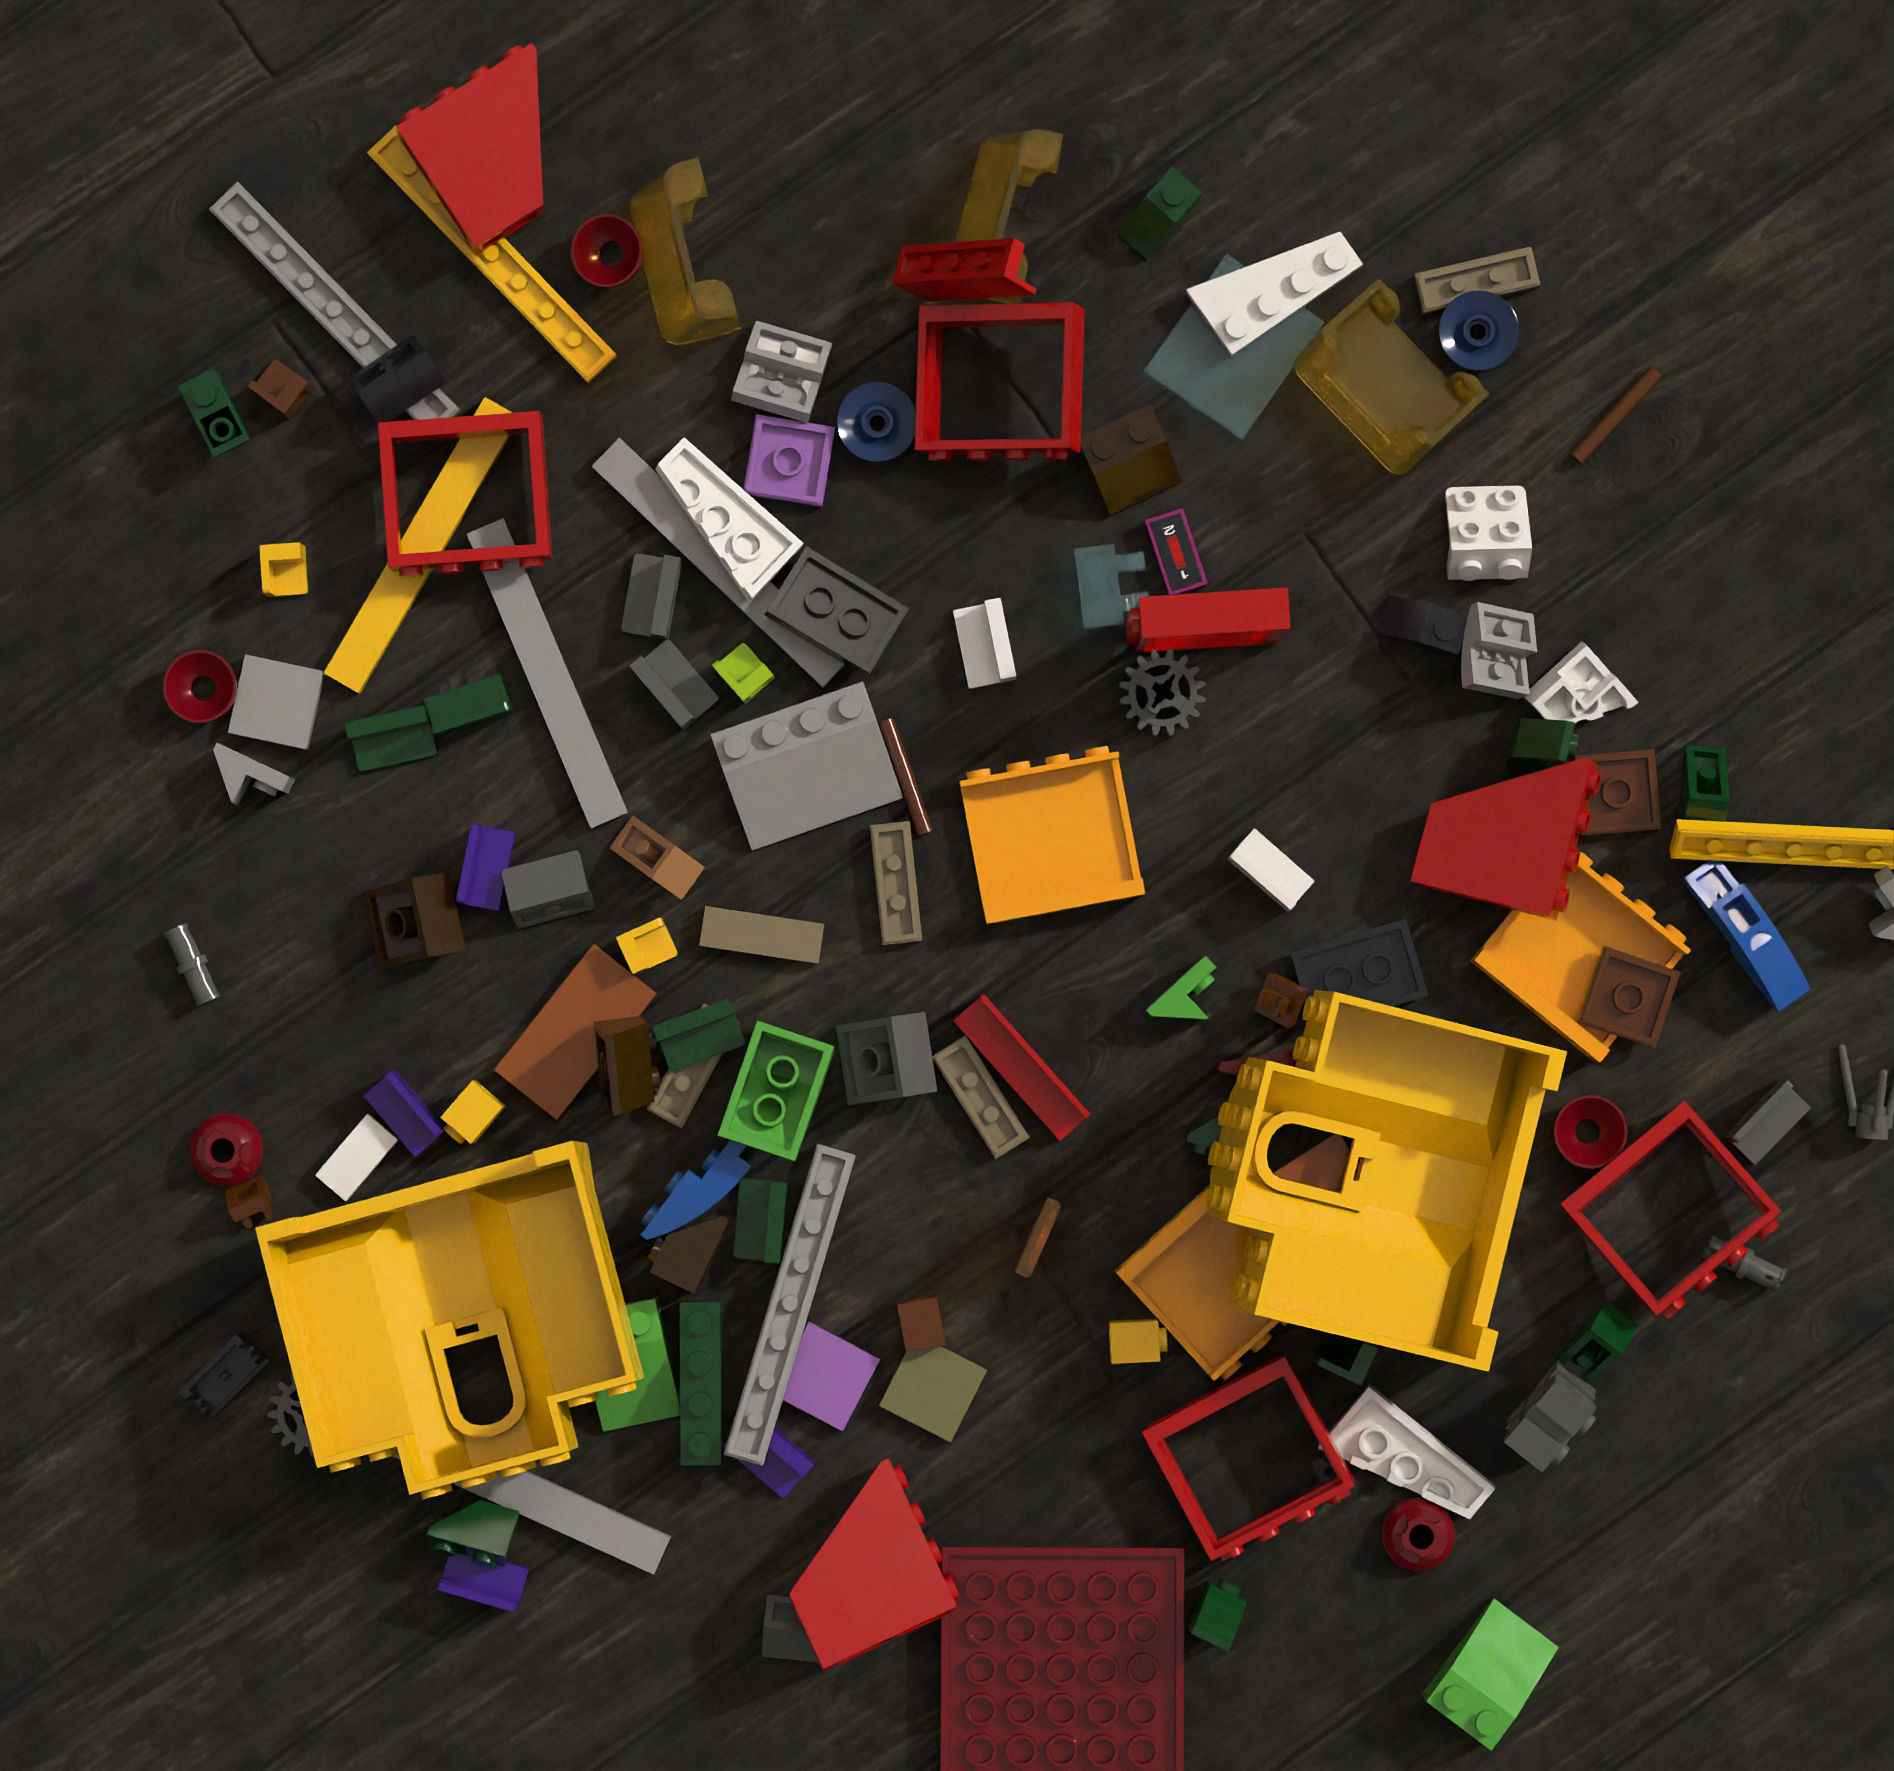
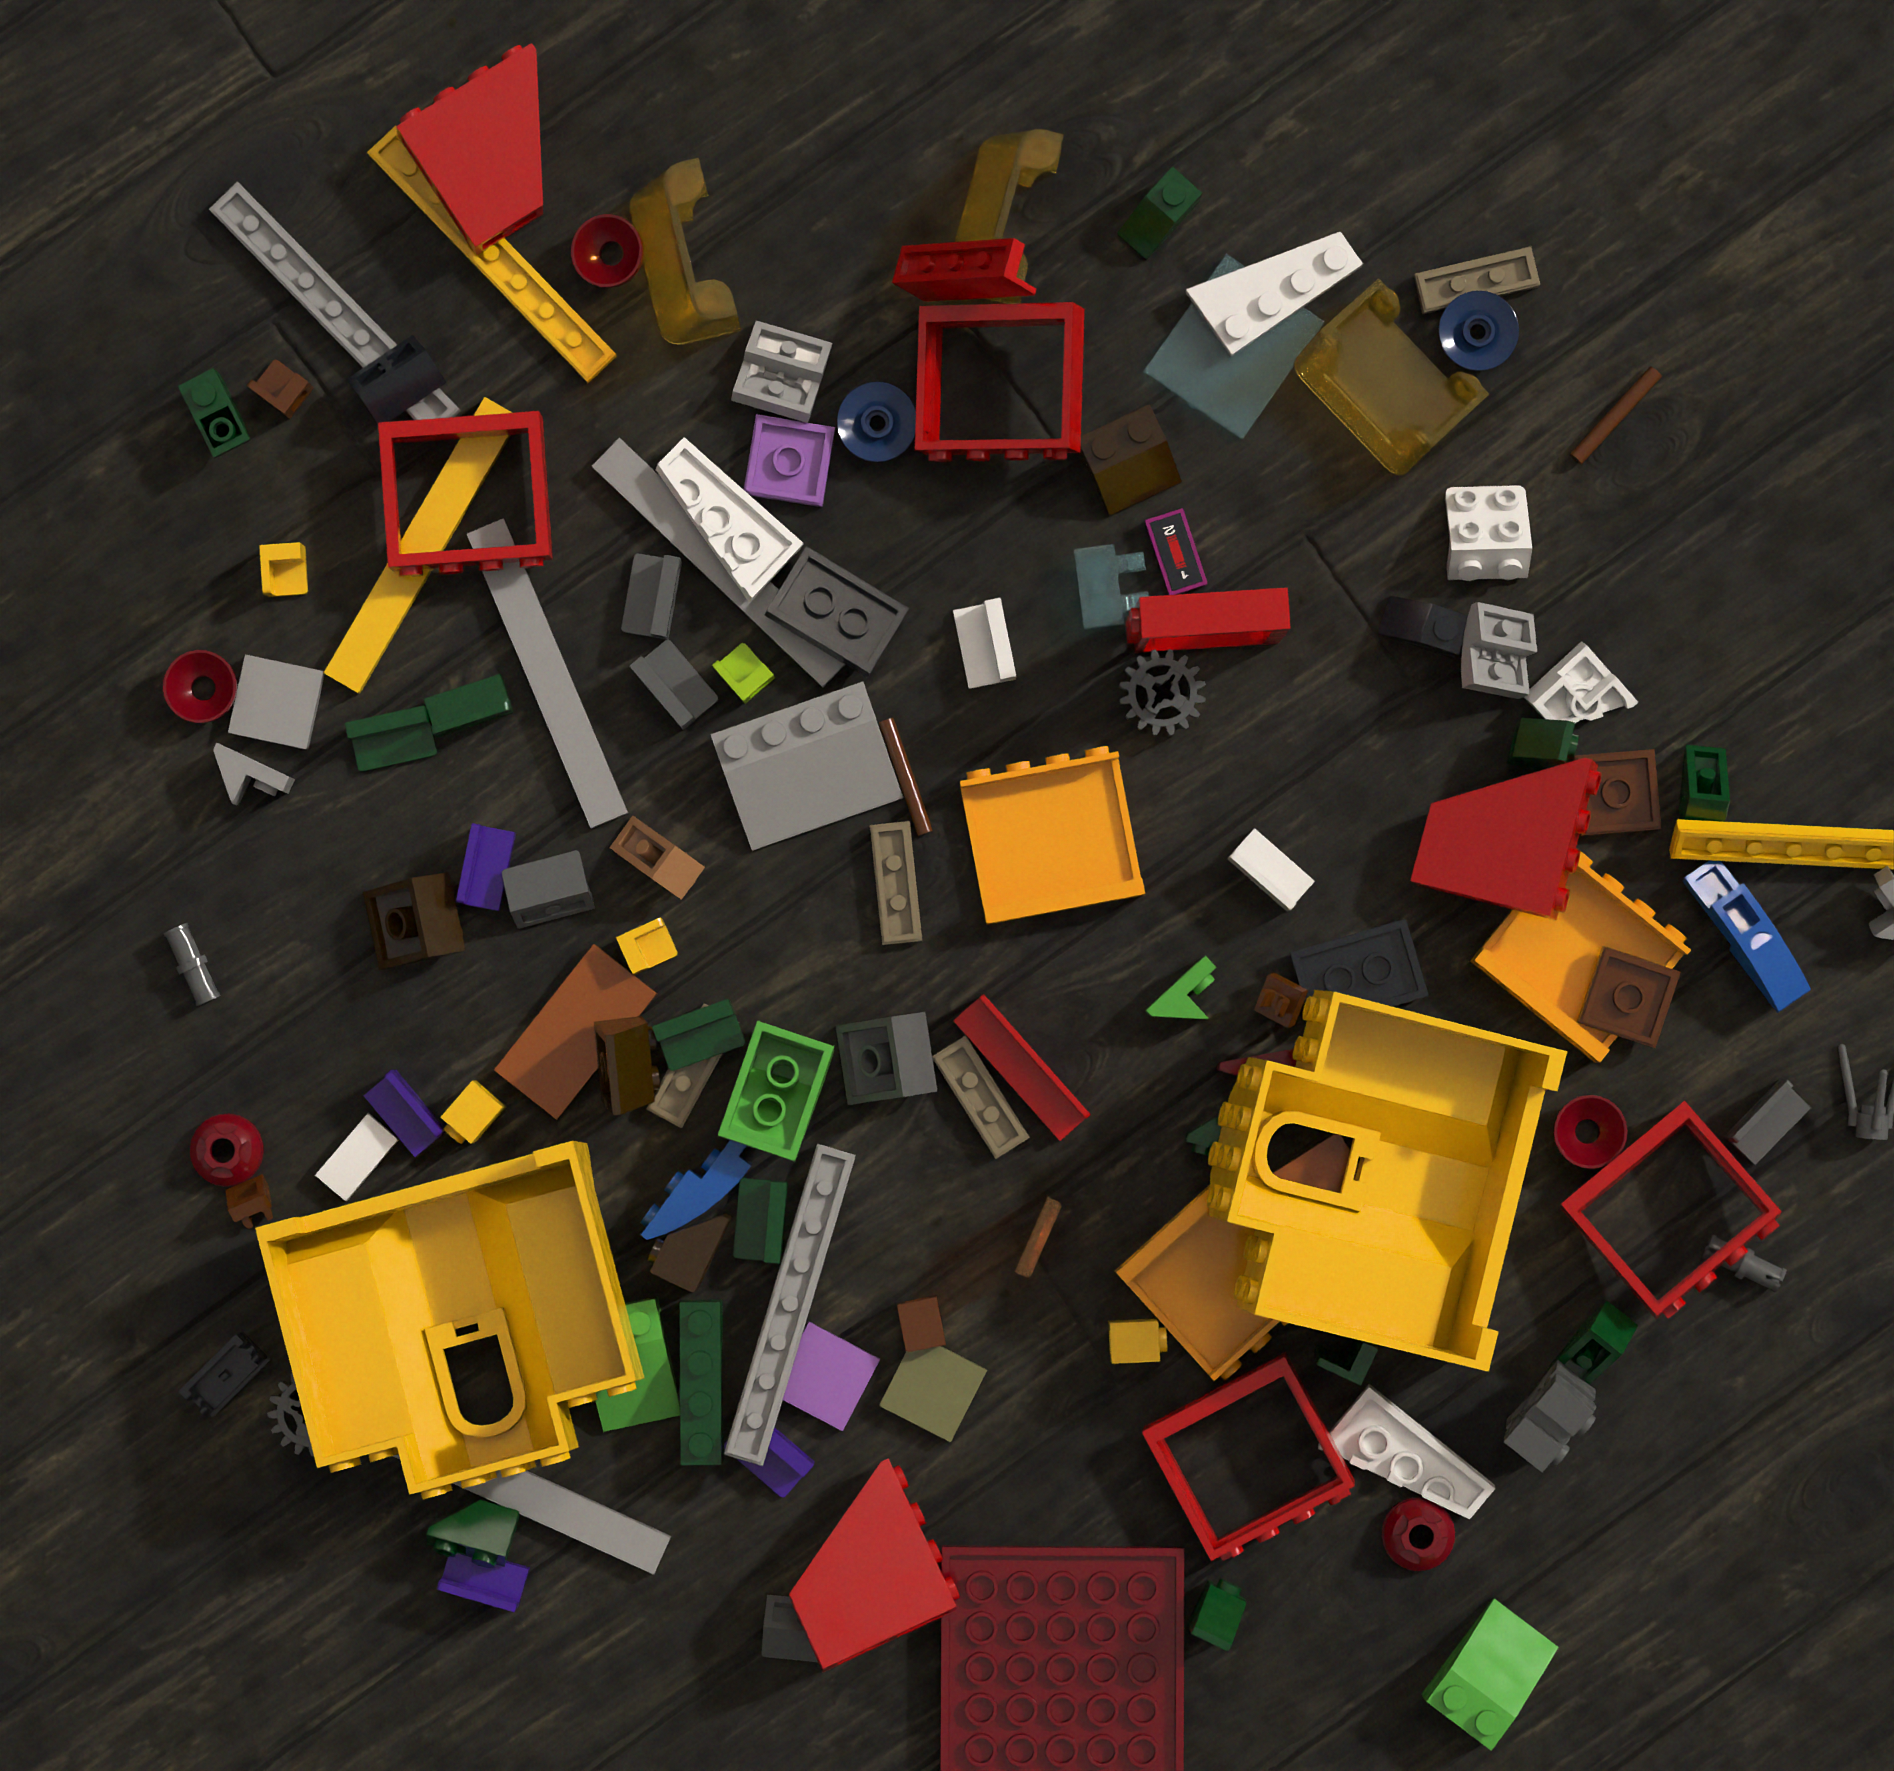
(761, 934): dark tan tile -> none

